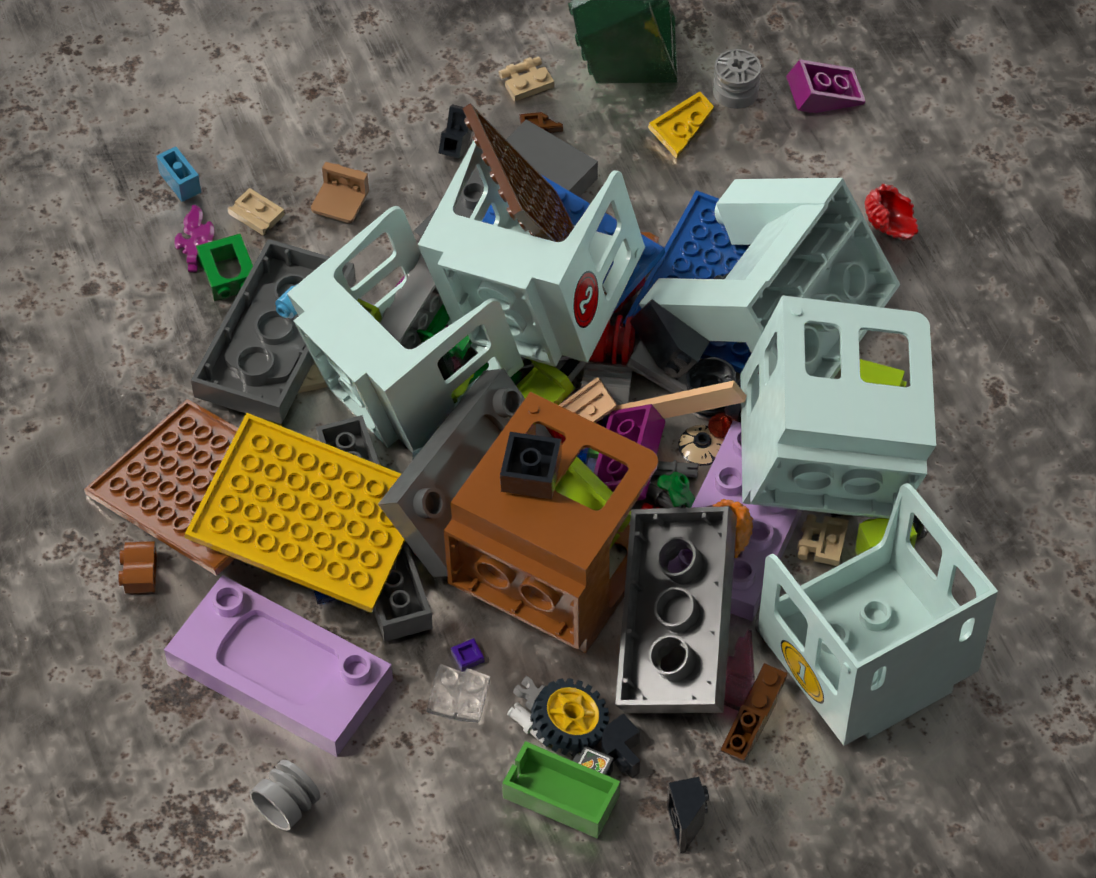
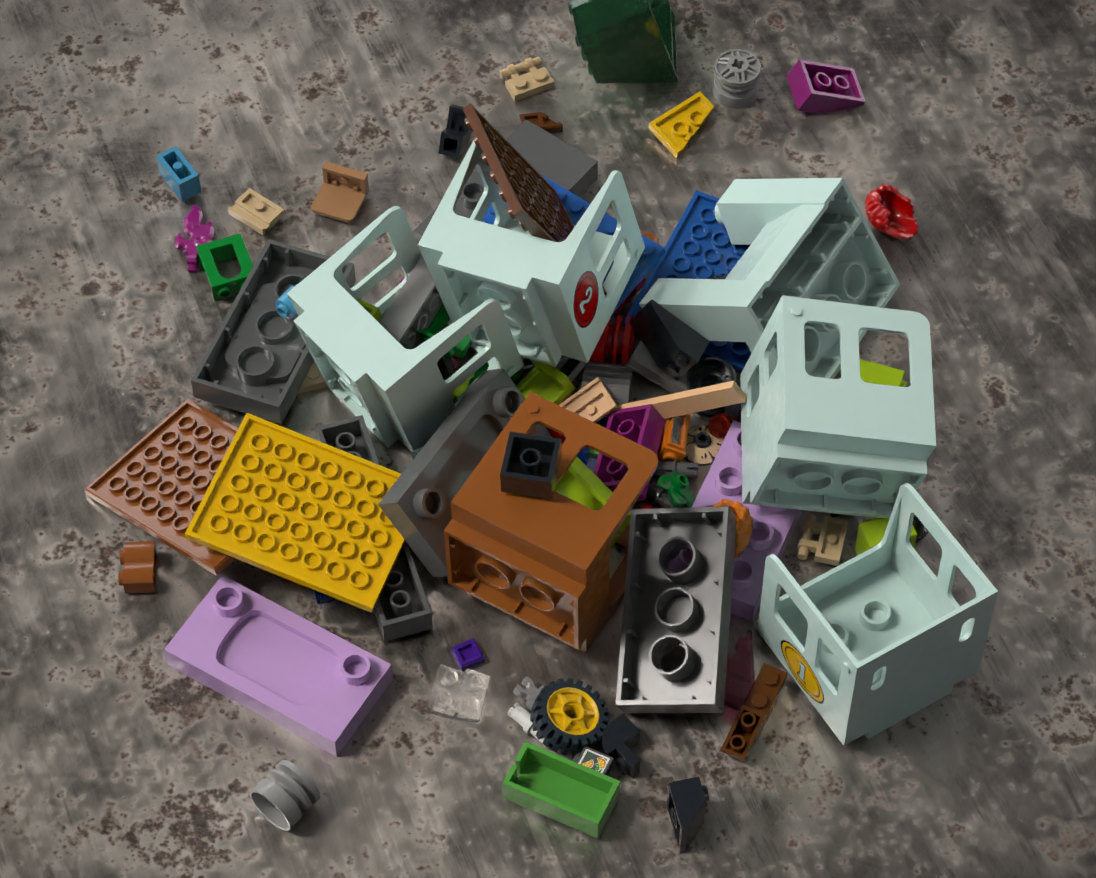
(674, 439): none -> orange window

